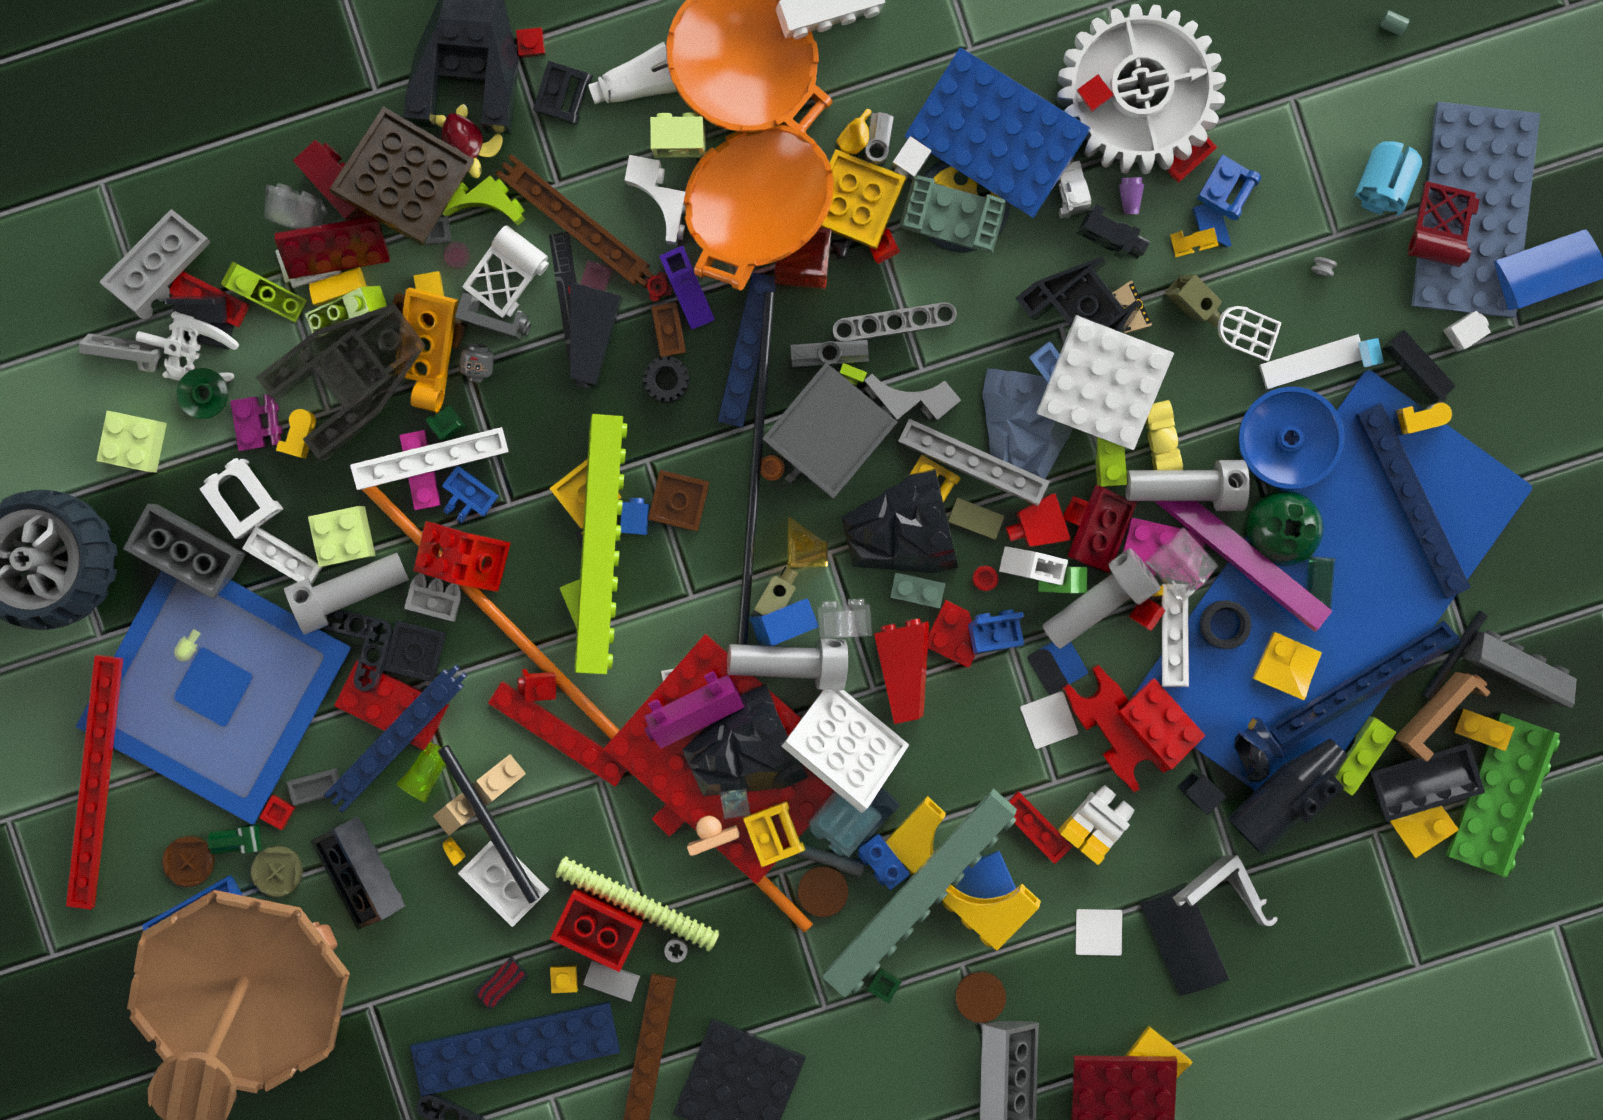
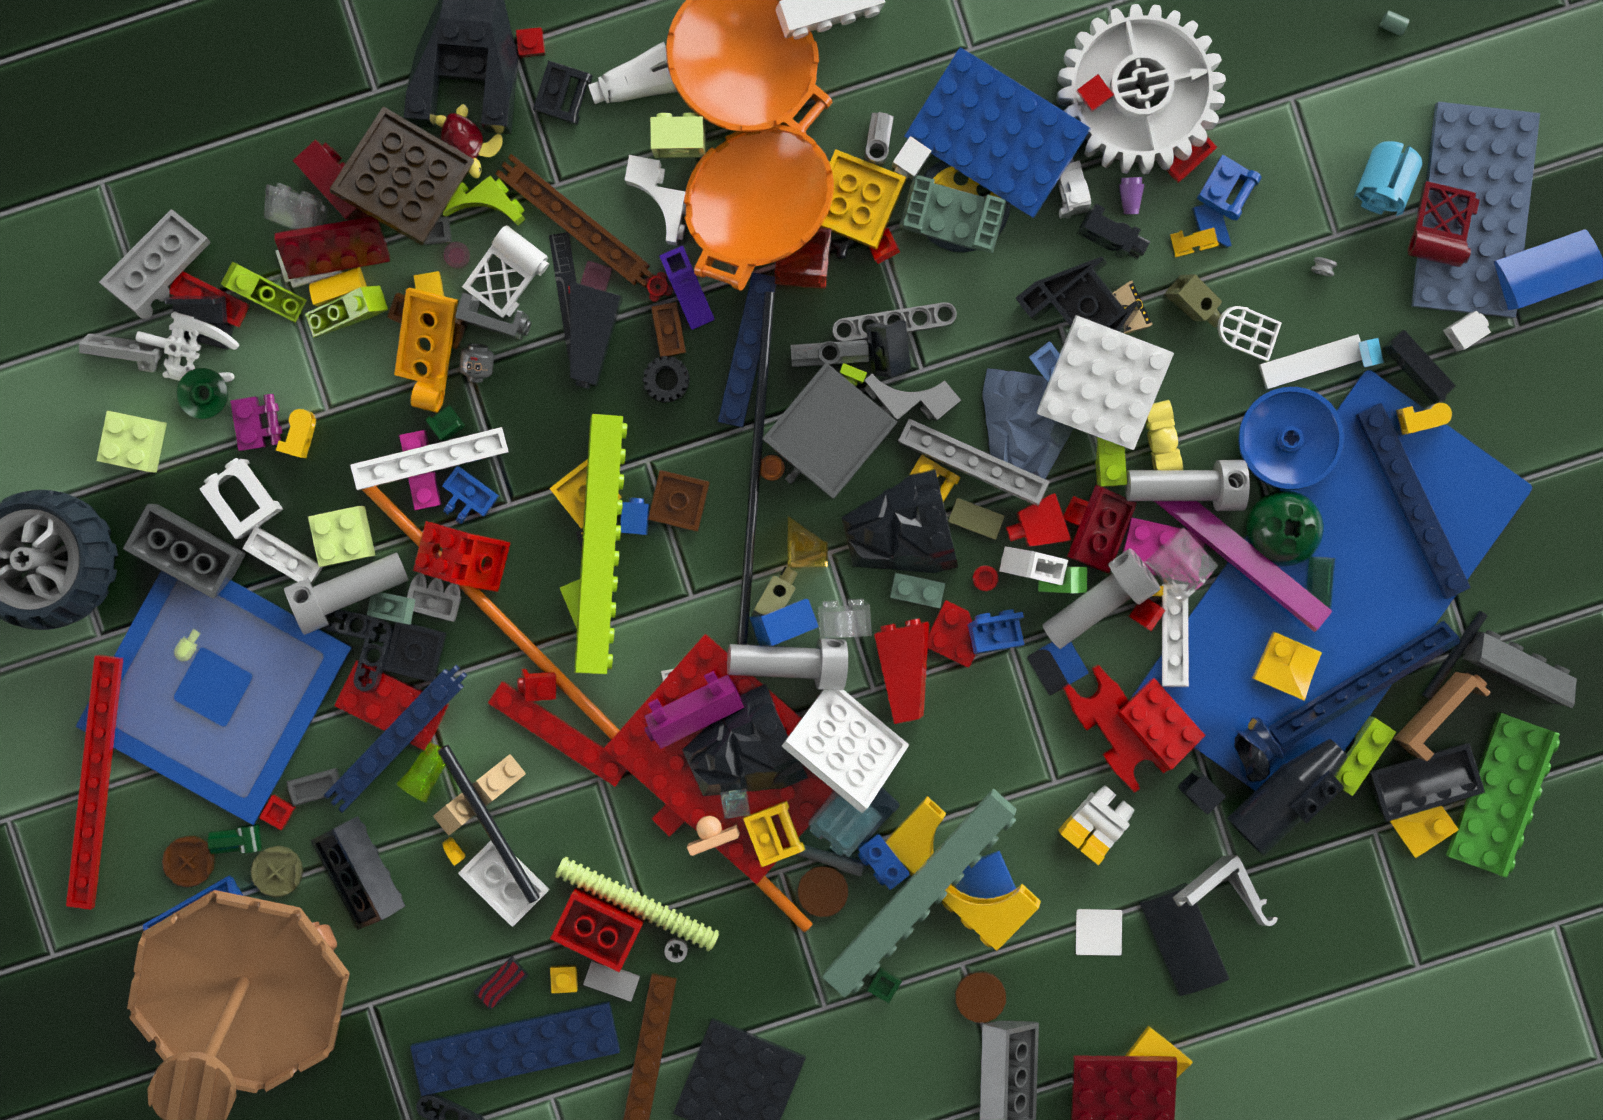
(358, 362): clear smoke wedge -> none
(391, 607): none -> sand green plate
(855, 135): yellow piece -> none
(888, 348): none -> black panel
(1039, 829): red plate -> none
(1049, 720): white sticker -> none
(1241, 636): black tyre -> none
(1484, 730): yellow plate -> none

